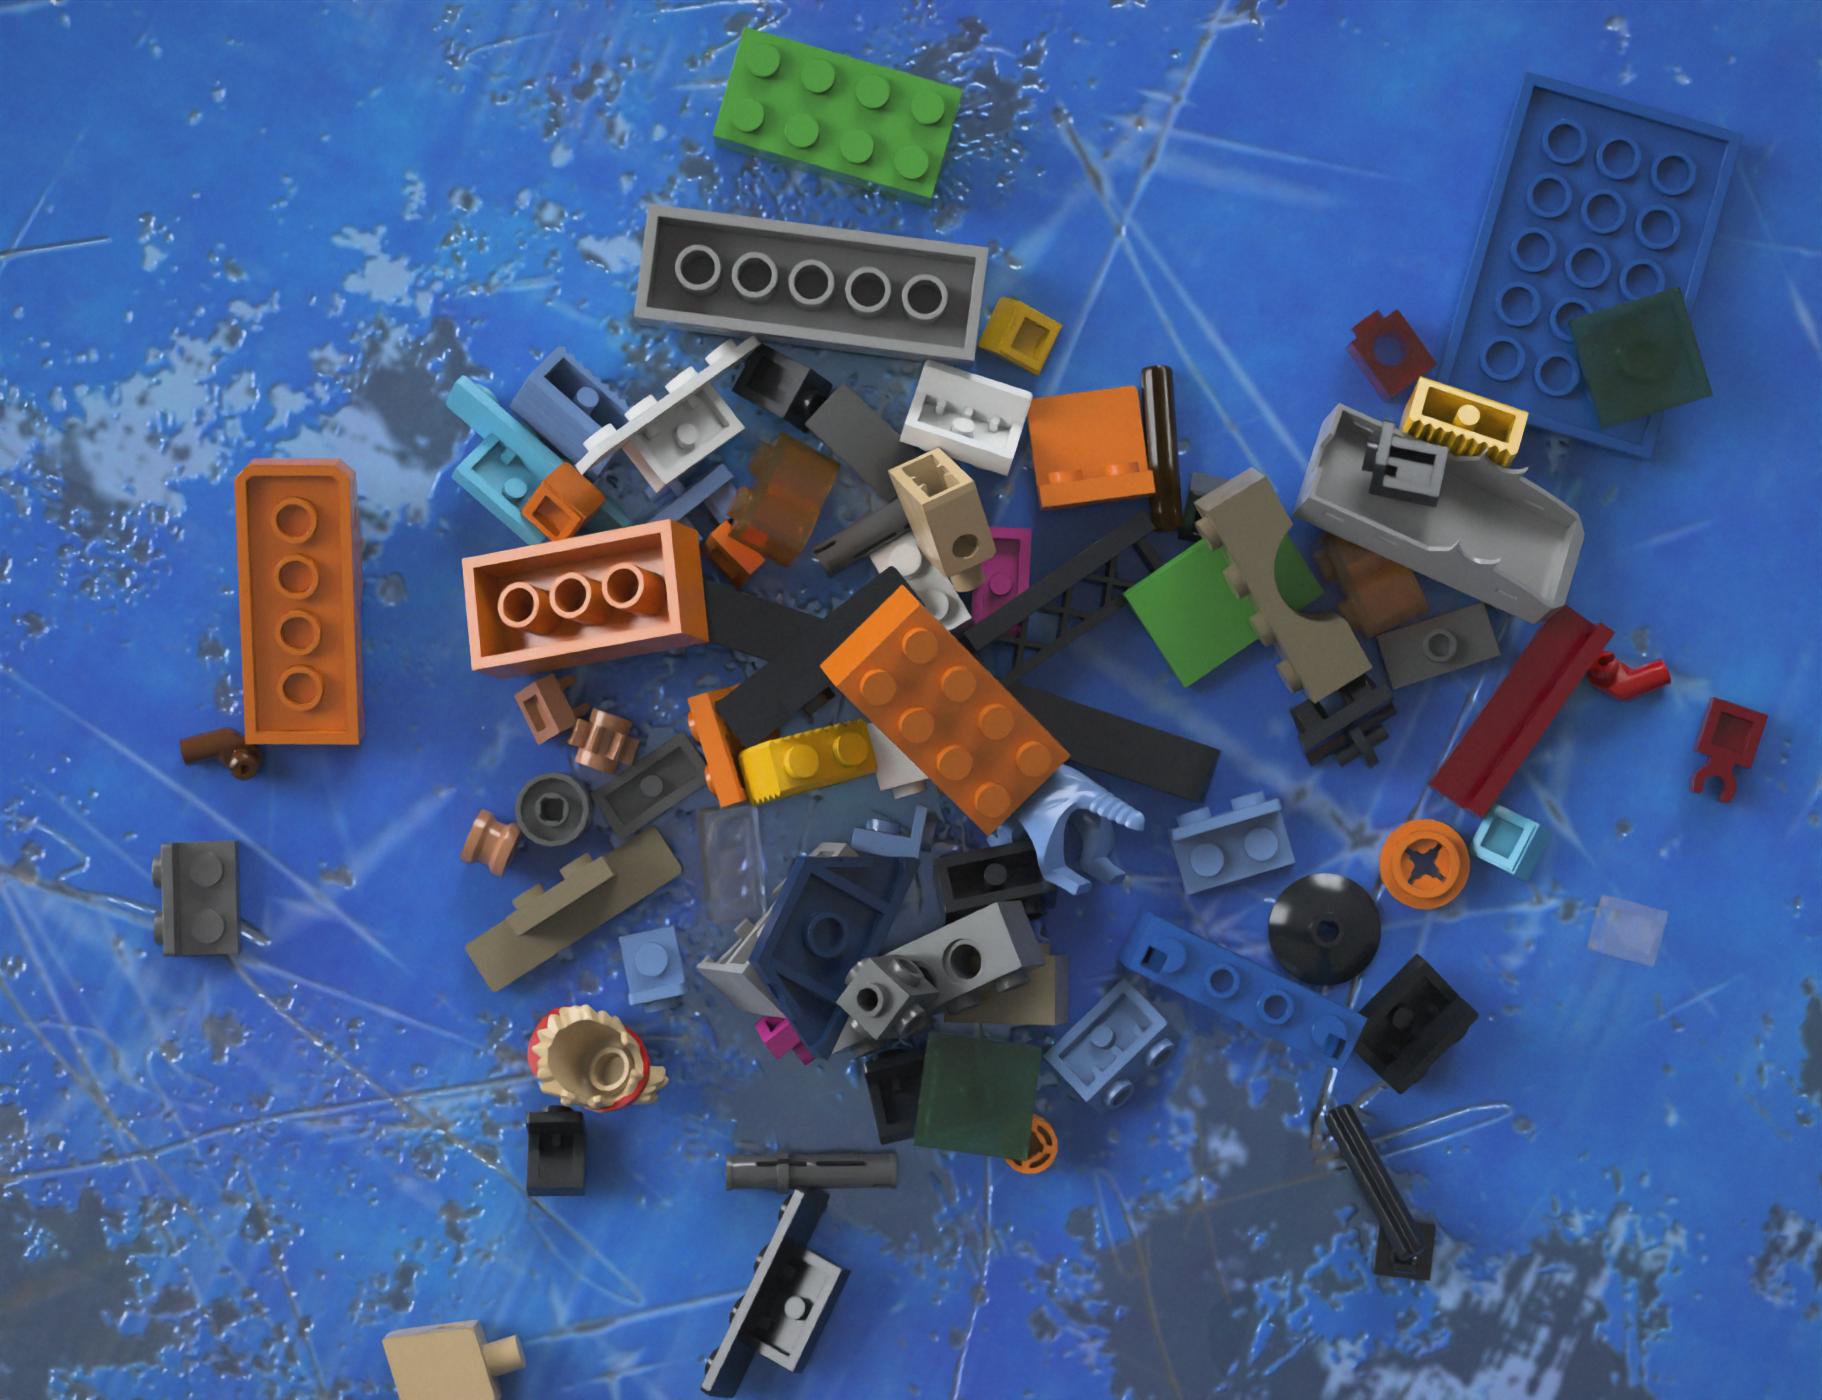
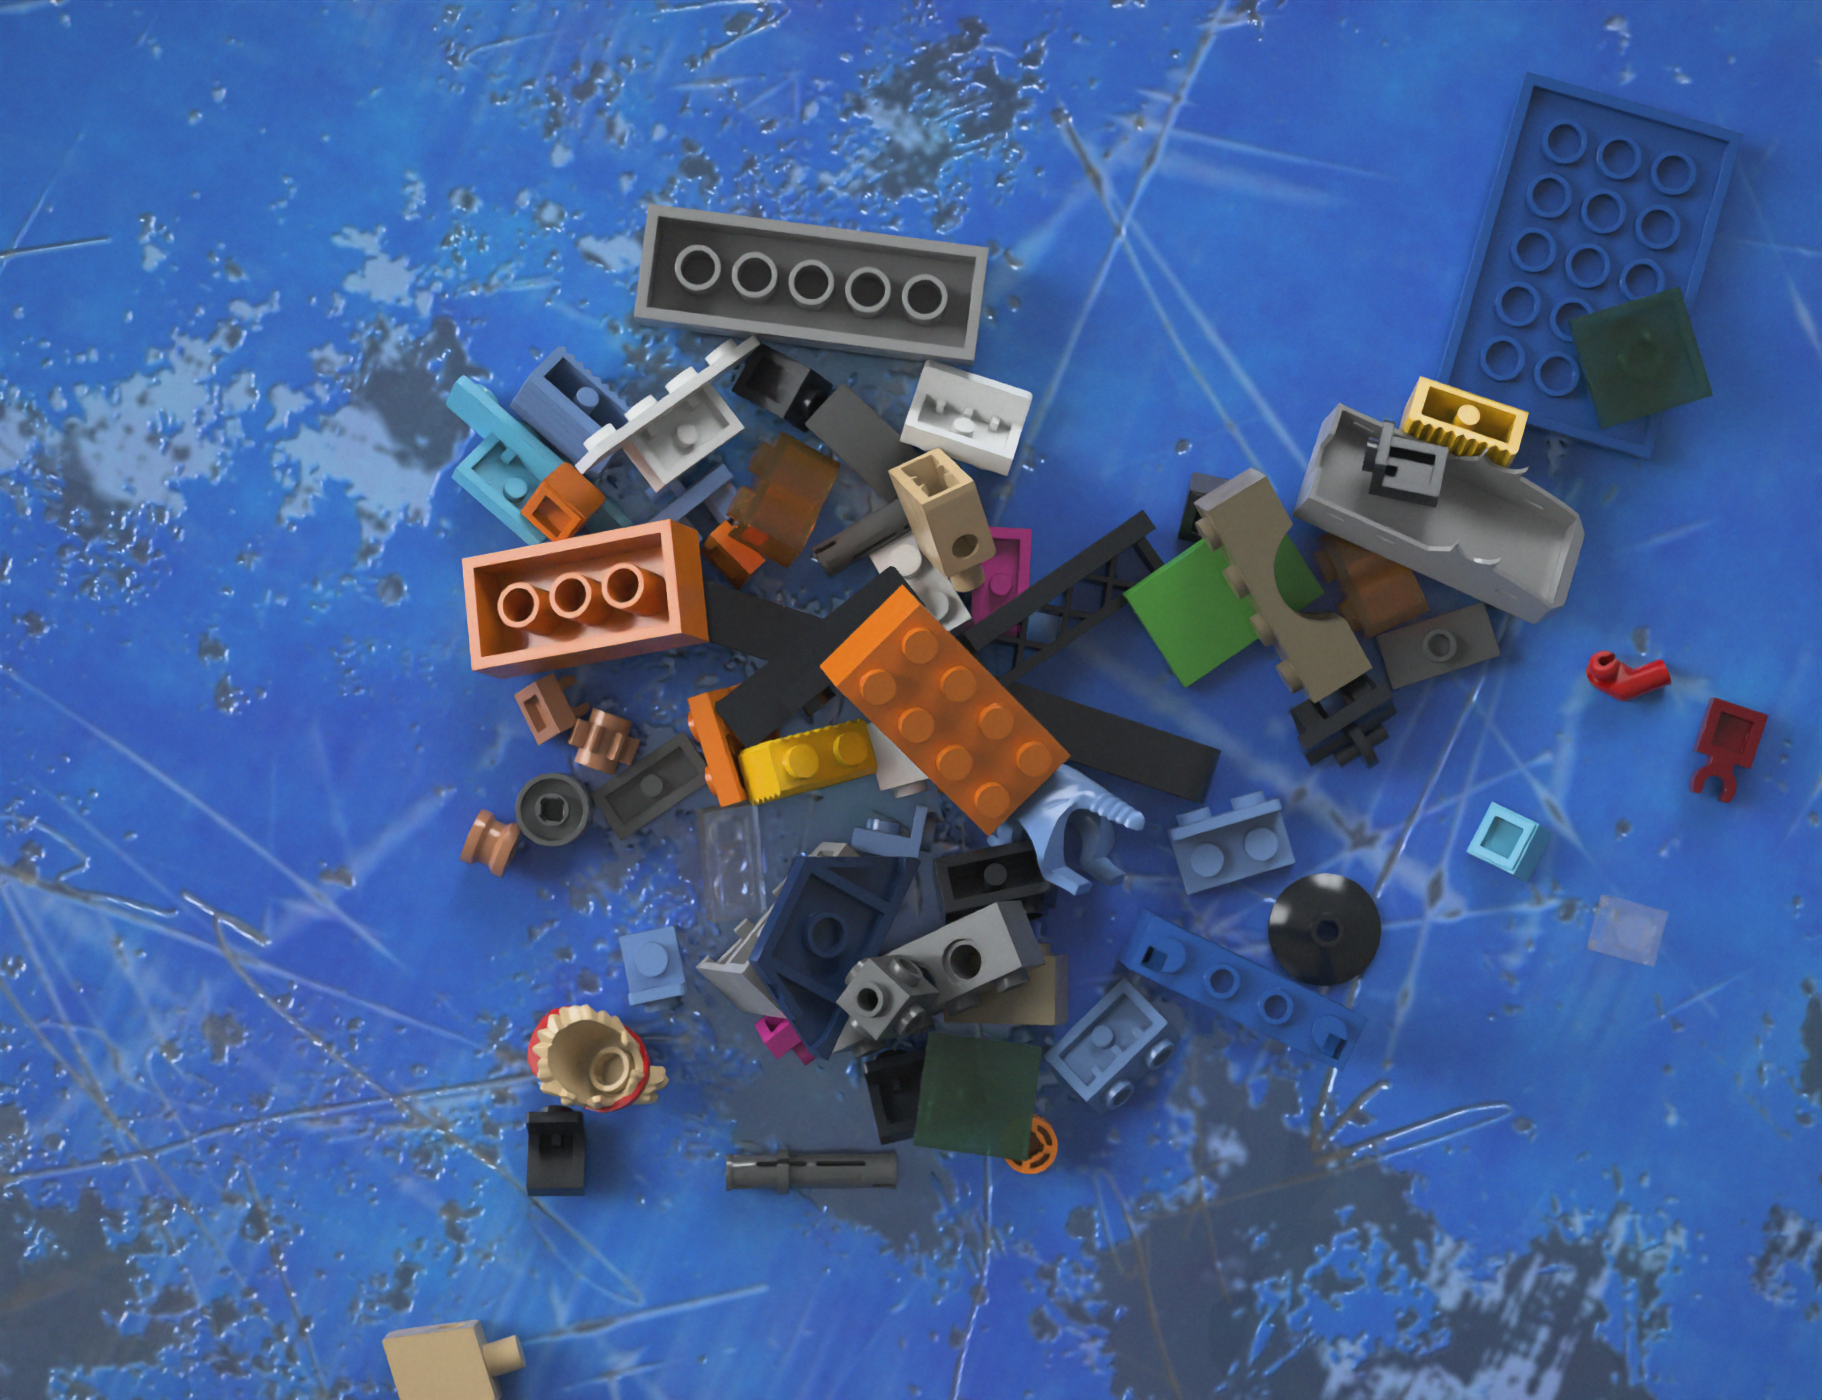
(198, 898): flat silver bracket -> none
(225, 746): reddish brown arm -> none
(300, 601): orange piece -> none
(576, 906): dark tan bracket -> none
(785, 1301): black bracket -> none
(837, 117): bright green brick -> none
(1019, 335): yellow slope -> none
(1089, 449): orange bracket -> none
(1162, 447): dark brown axle -> none
(1375, 1182): black axle -> none
(1387, 1263): black tile -> none
(1412, 1024): black bracket -> none
(1414, 359): clear red brick -> none
(1450, 860): orange gear -> none
(1519, 711): dark red fence -> none

